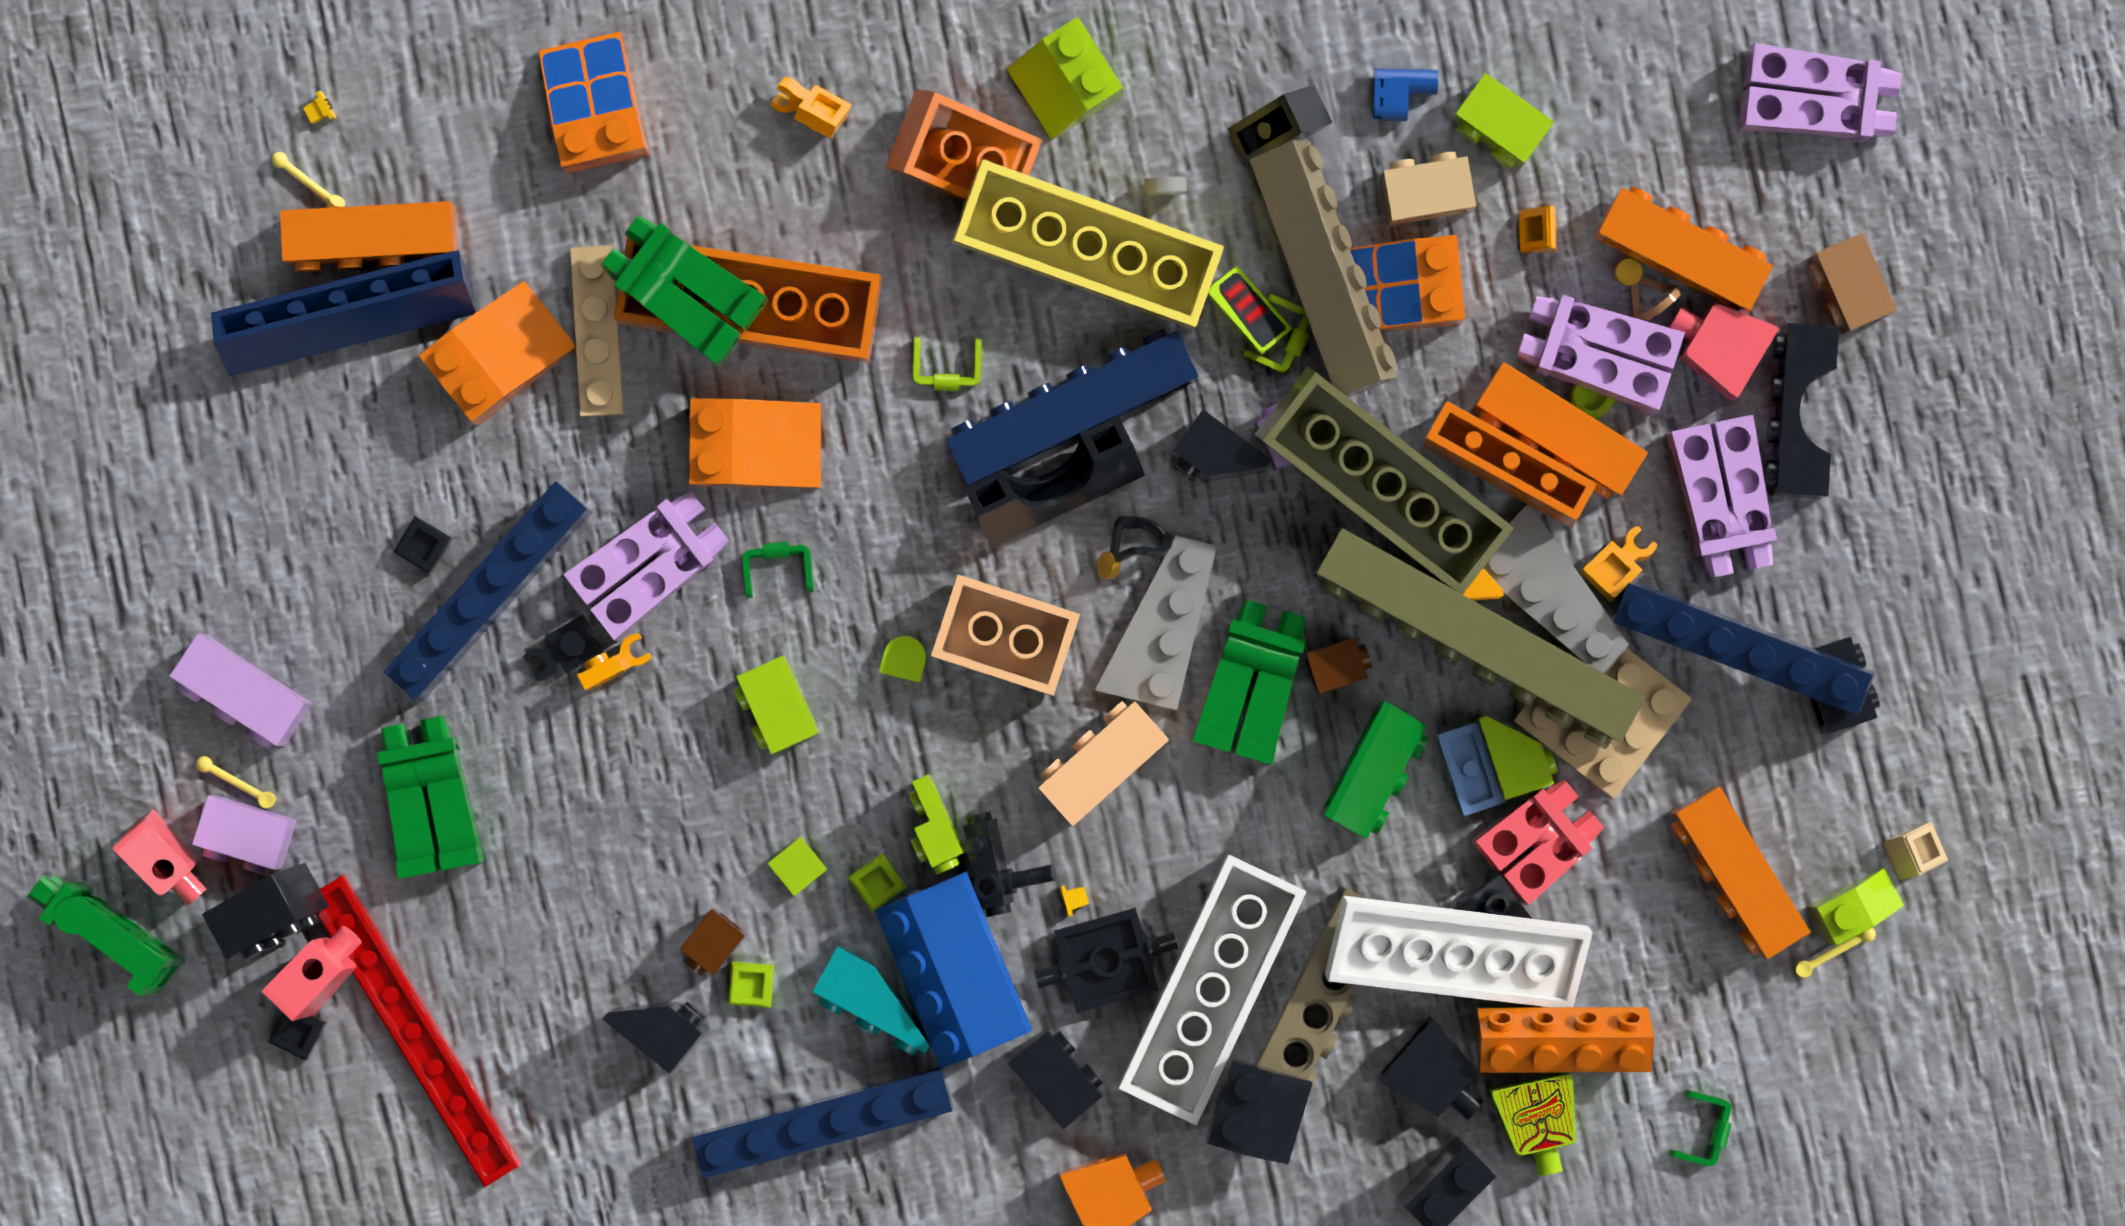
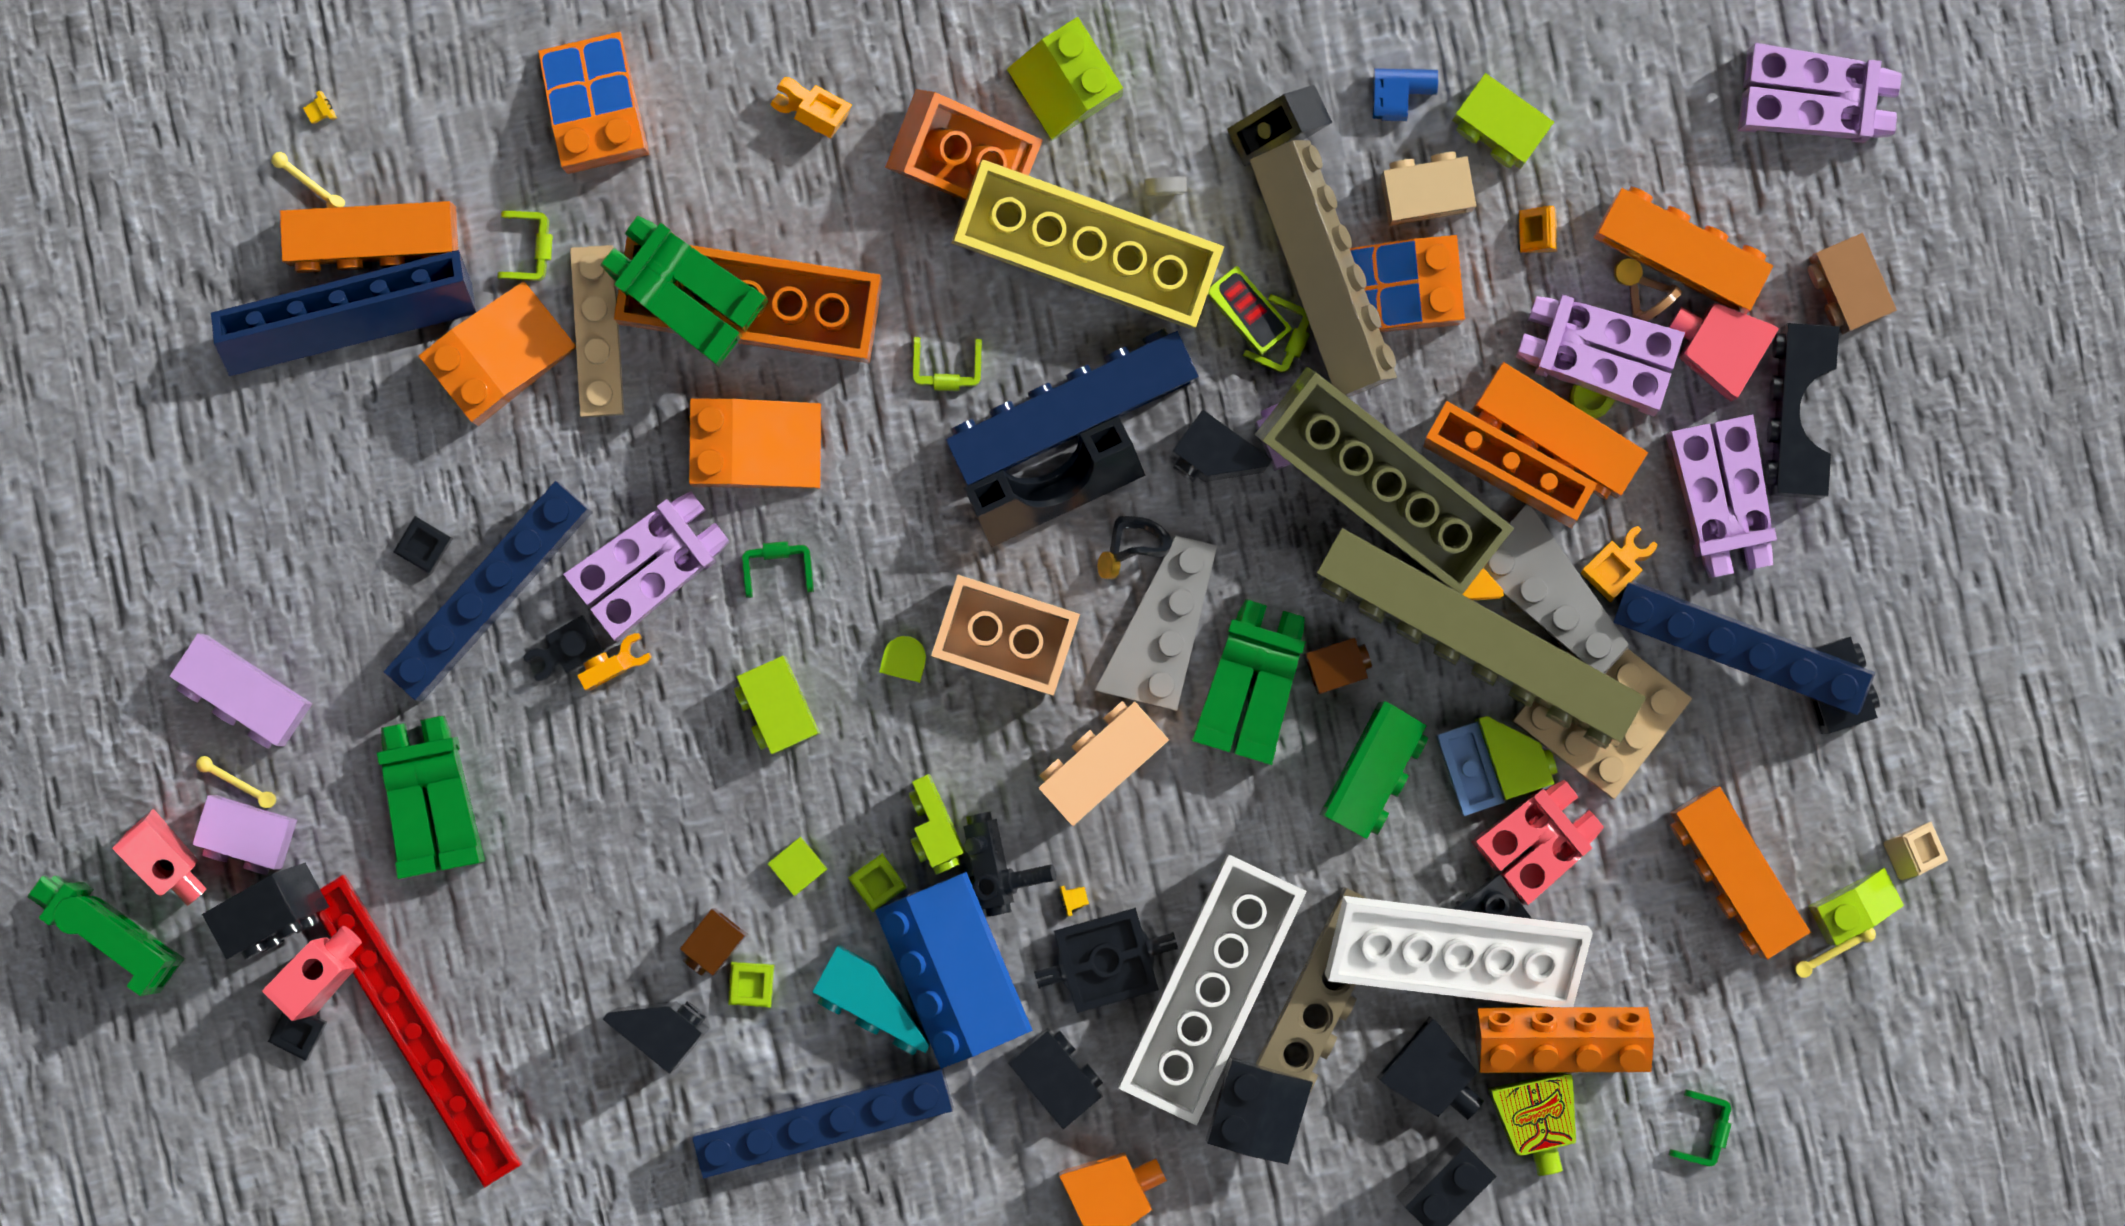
(543, 246): none -> lime piece

